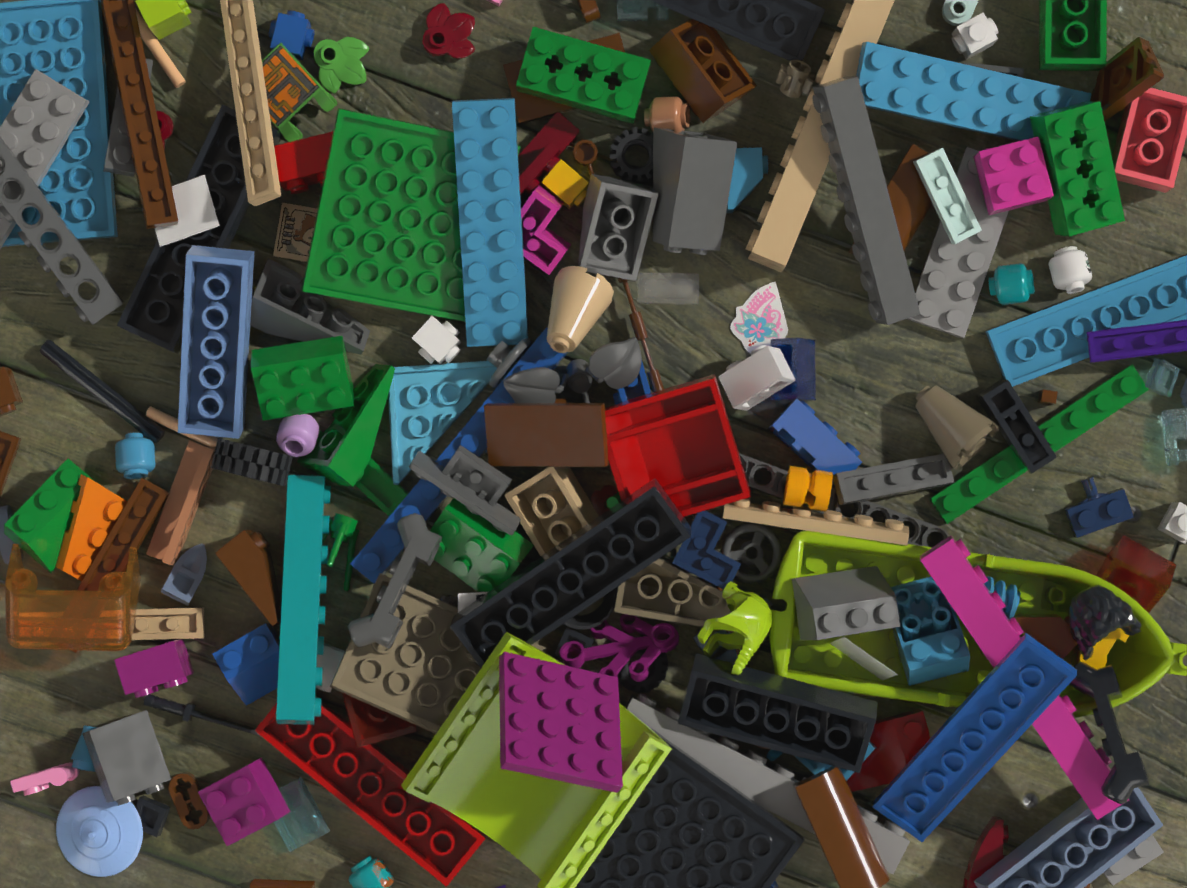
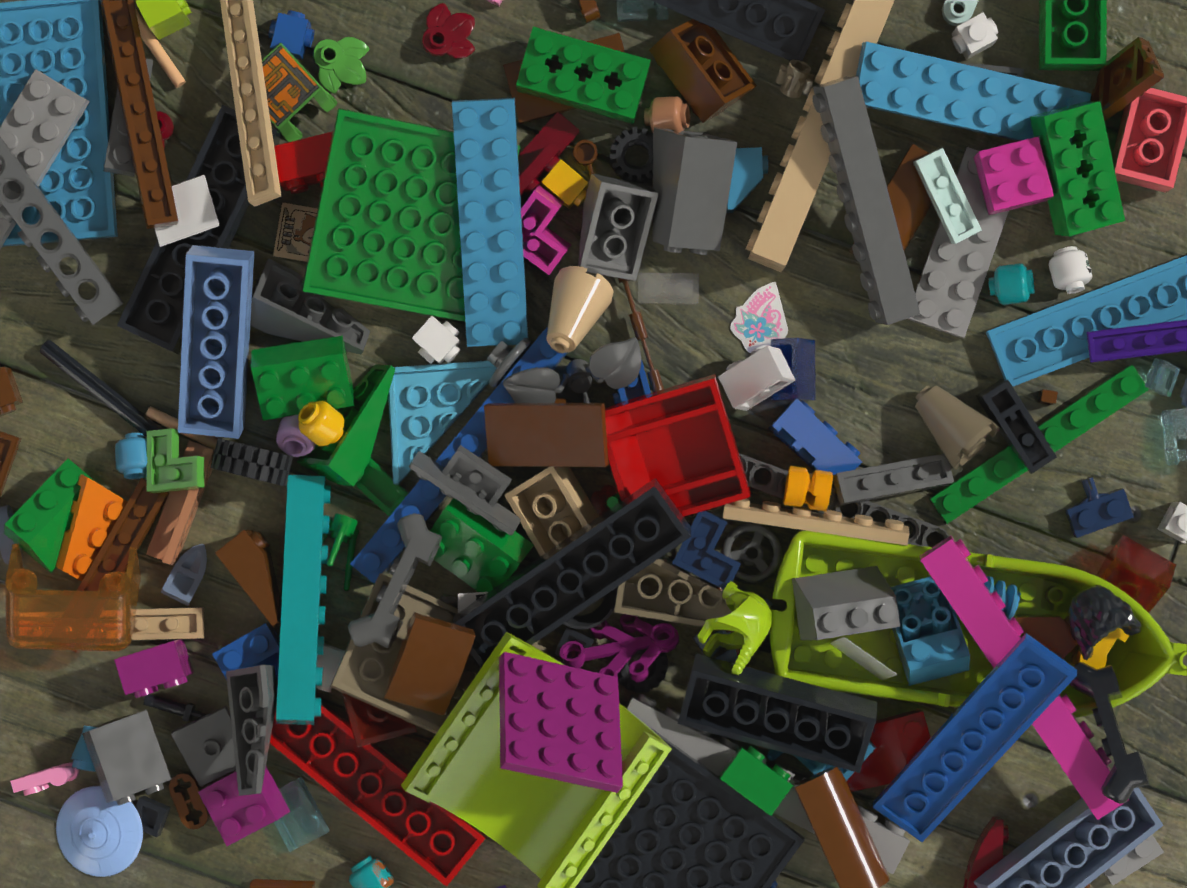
(164, 467): none -> bright green plate
(207, 745): none -> dark grey plate
(252, 712): none -> dark grey wedge
(321, 423): none -> yellow head
(429, 663): none -> reddish brown slope
(756, 780): none -> green piece

